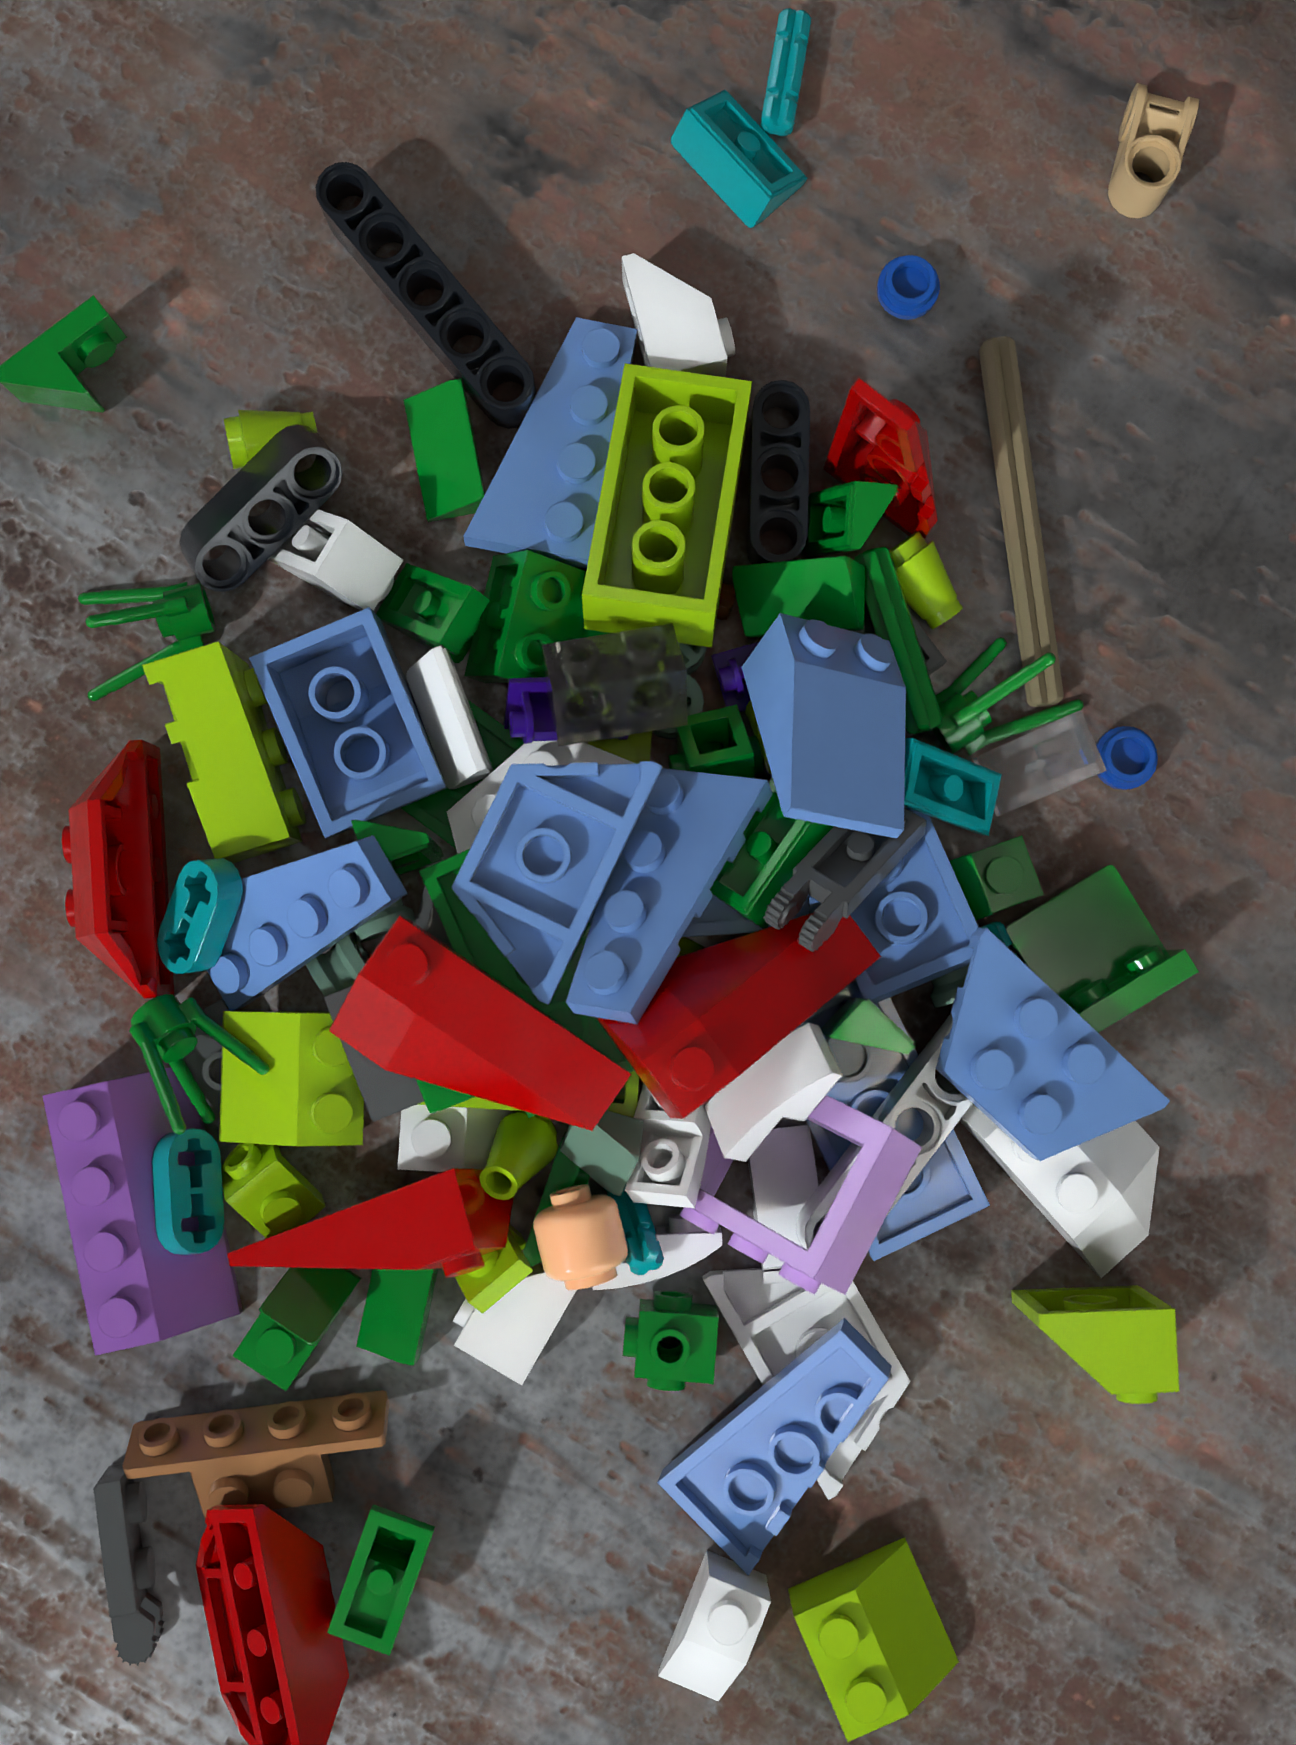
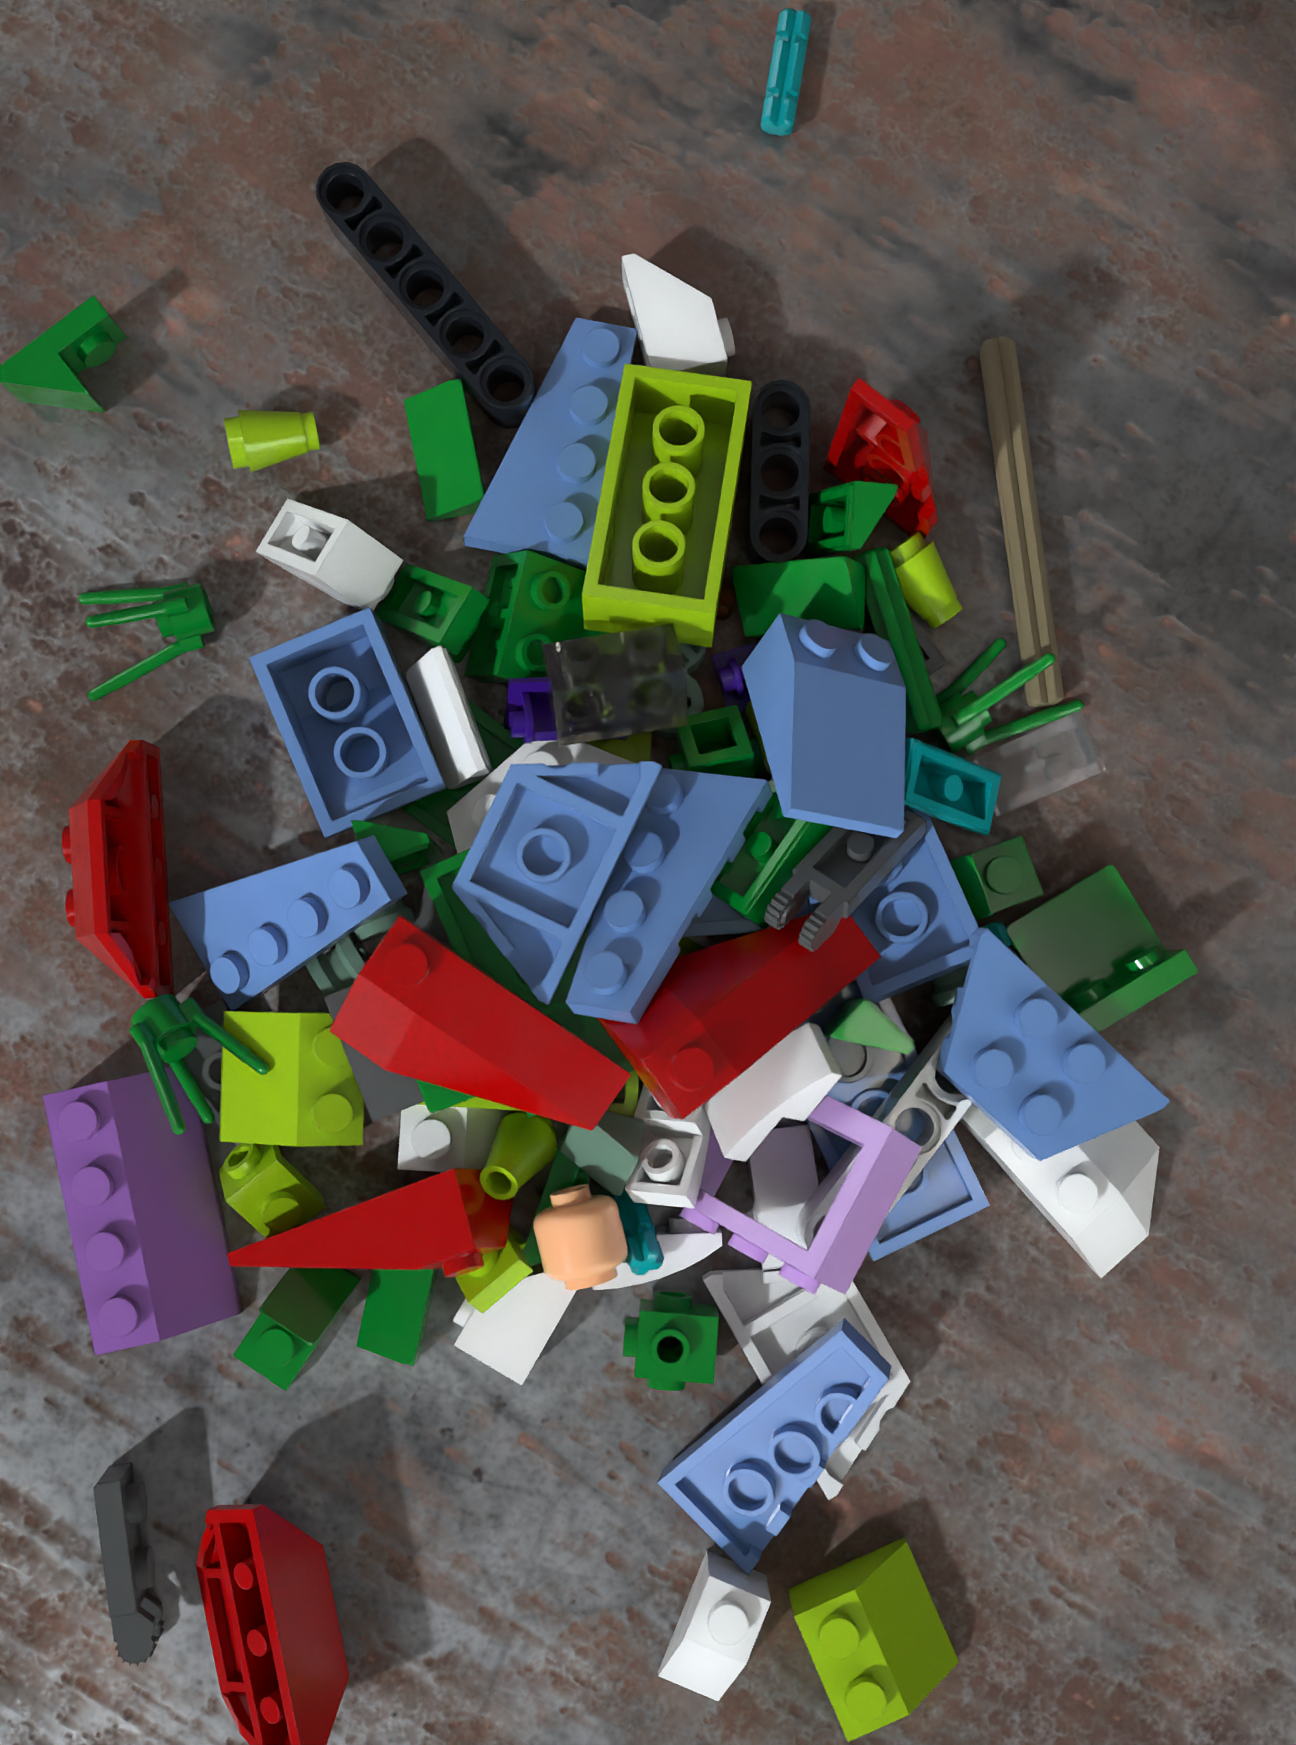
(188, 1192): teal beam -> none
(199, 915): teal beam -> none
(229, 752): lime wedge -> none
(255, 538): black beam -> none
(260, 1452): medium nougat bracket -> none
(381, 1579): green slope -> none
(736, 158): teal slope -> none
(908, 287): blue plate -> none
(1113, 1333): lime slope -> none
(1128, 757): blue plate -> none
(1151, 143): tan piece -> none

